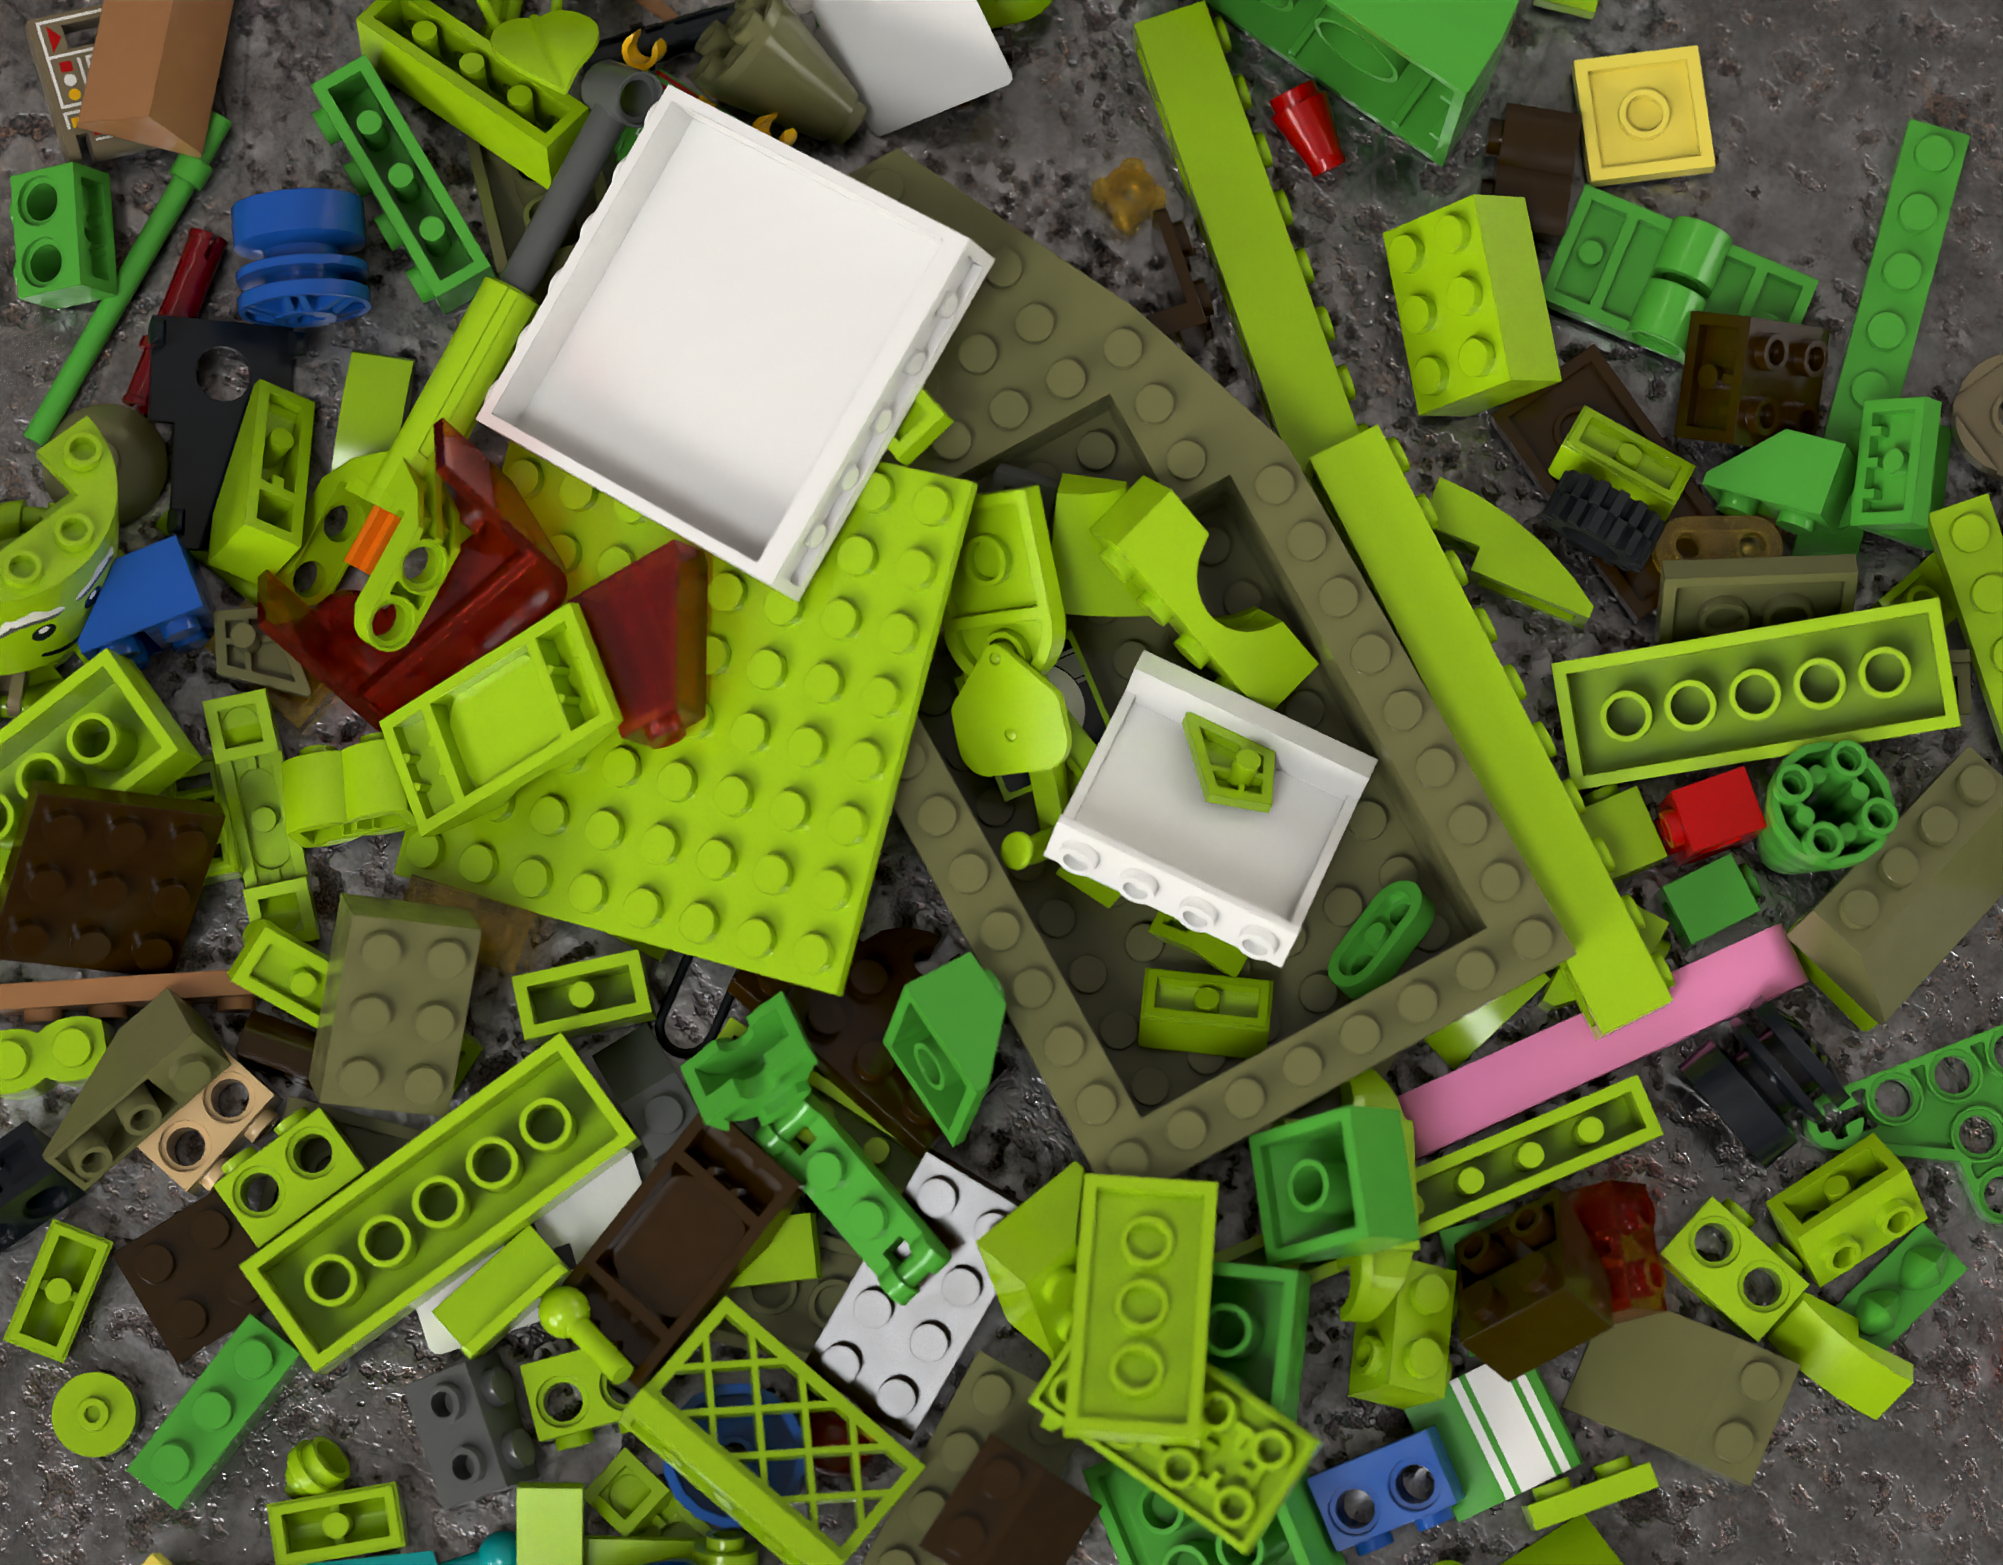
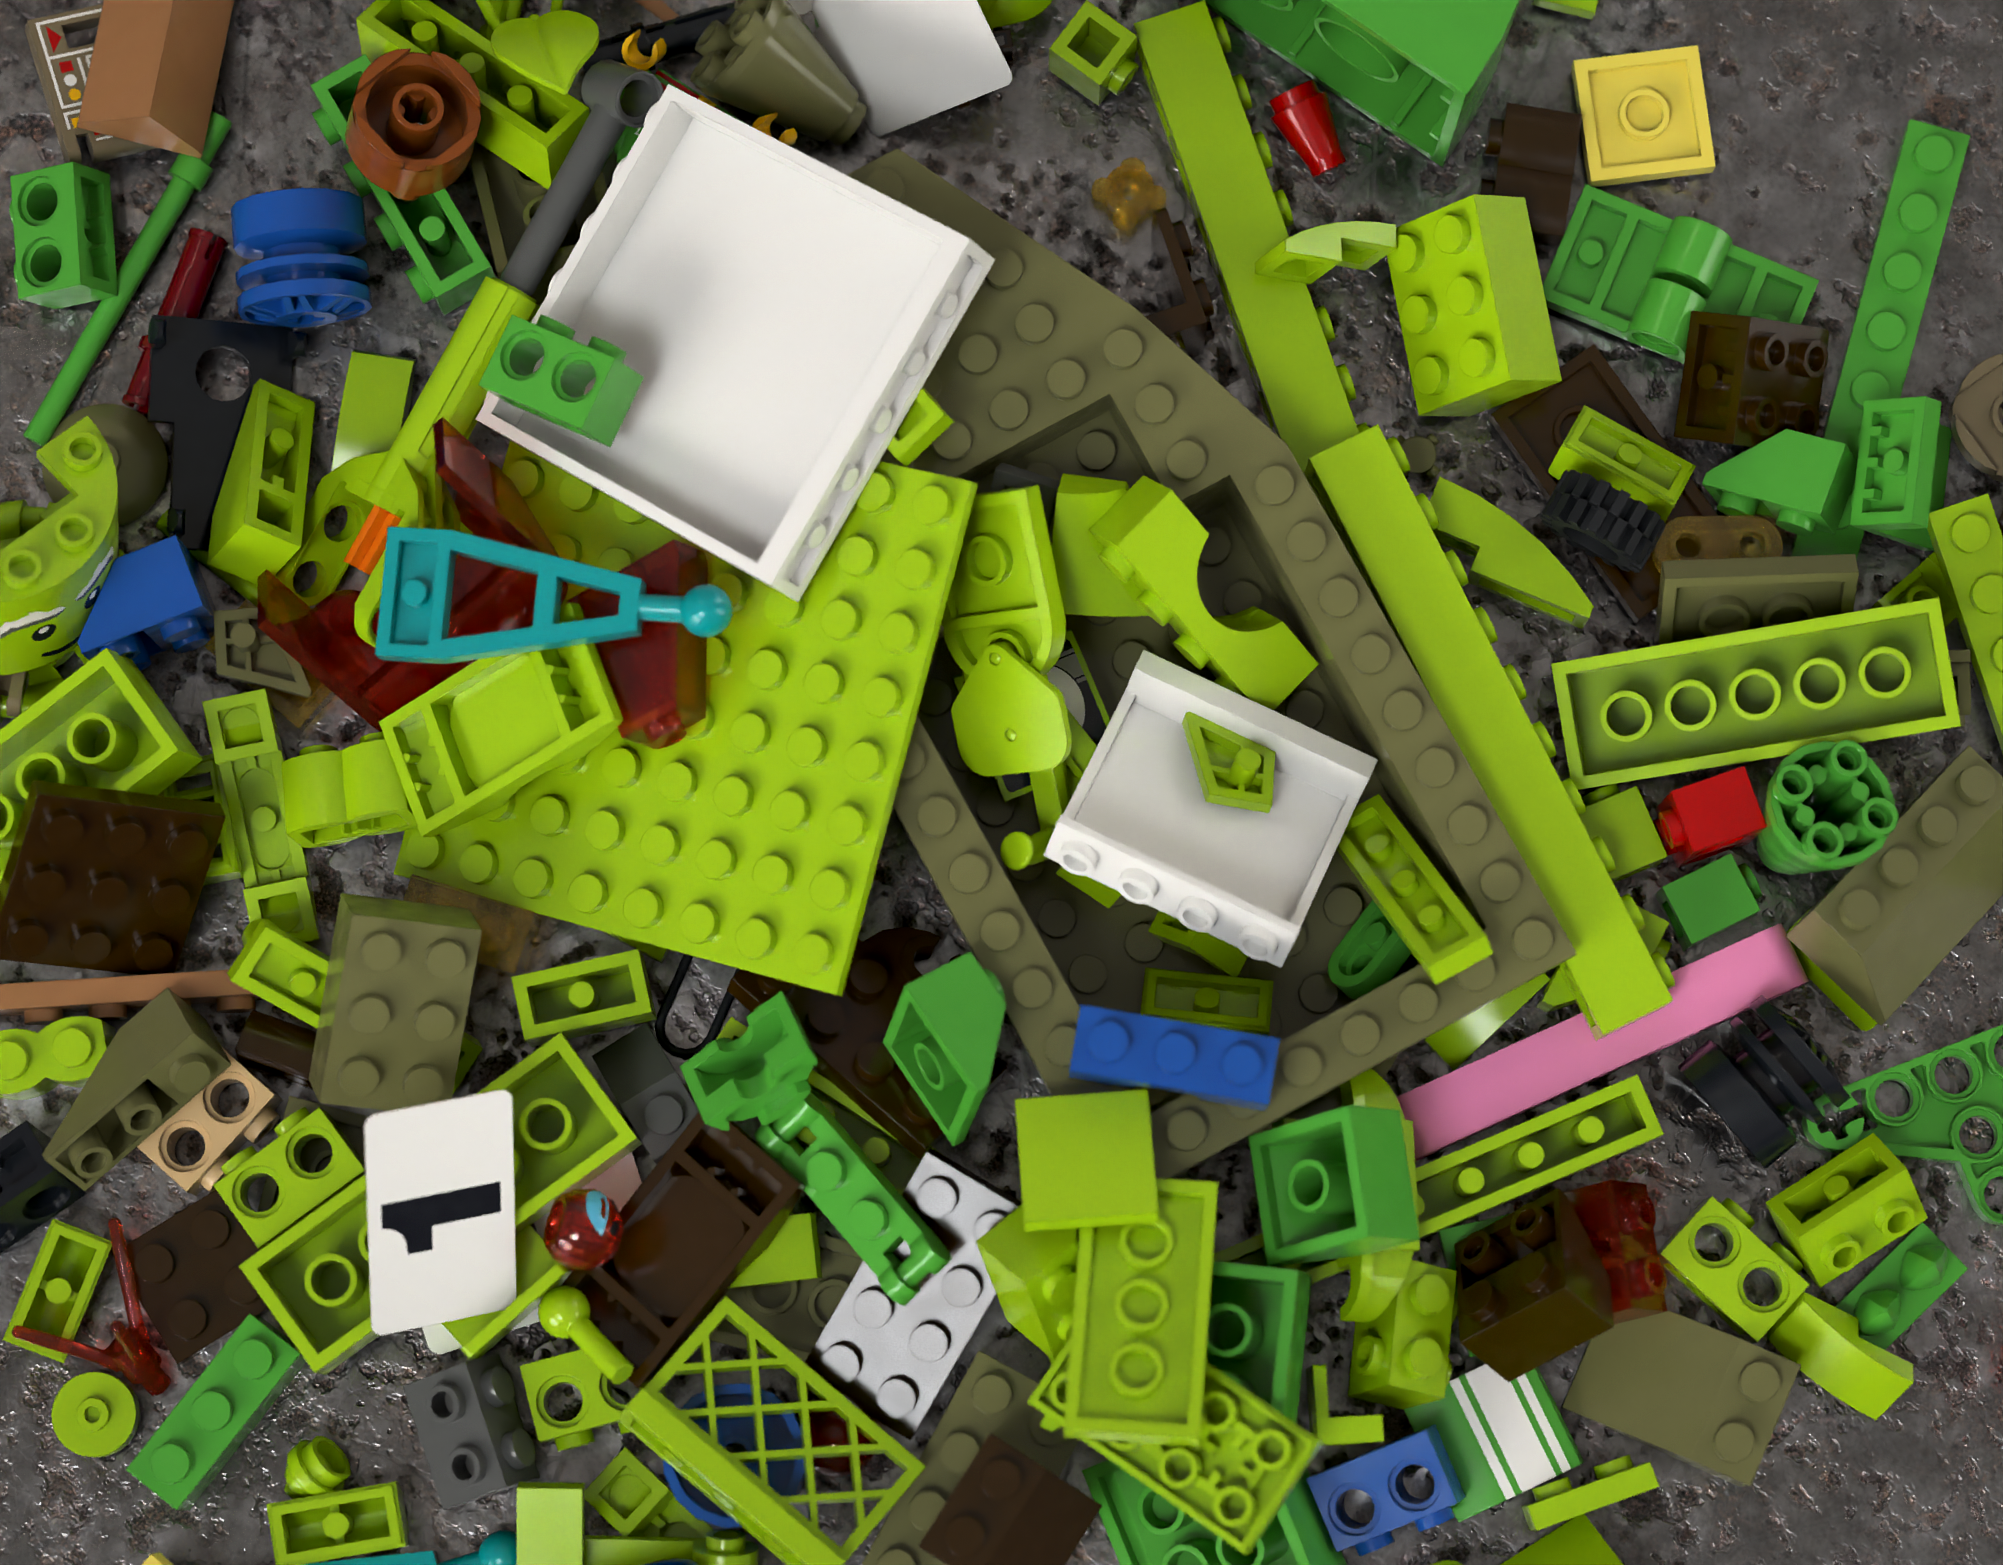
(131, 1348): none -> clear red plant
(385, 116): none -> dark orange brick
(420, 590): none -> teal plate
(440, 1211): none -> white sticker
(559, 384): none -> bright green brick
(583, 1229): none -> clear red piece
(1086, 1160): none -> lime tile
(1094, 54): none -> lime brick
(1174, 1056): none -> blue arch
(1323, 247): none -> lime slope
(1337, 1430): none -> lime panel
(1411, 892): none -> lime plate
(1420, 455): none -> olive piece

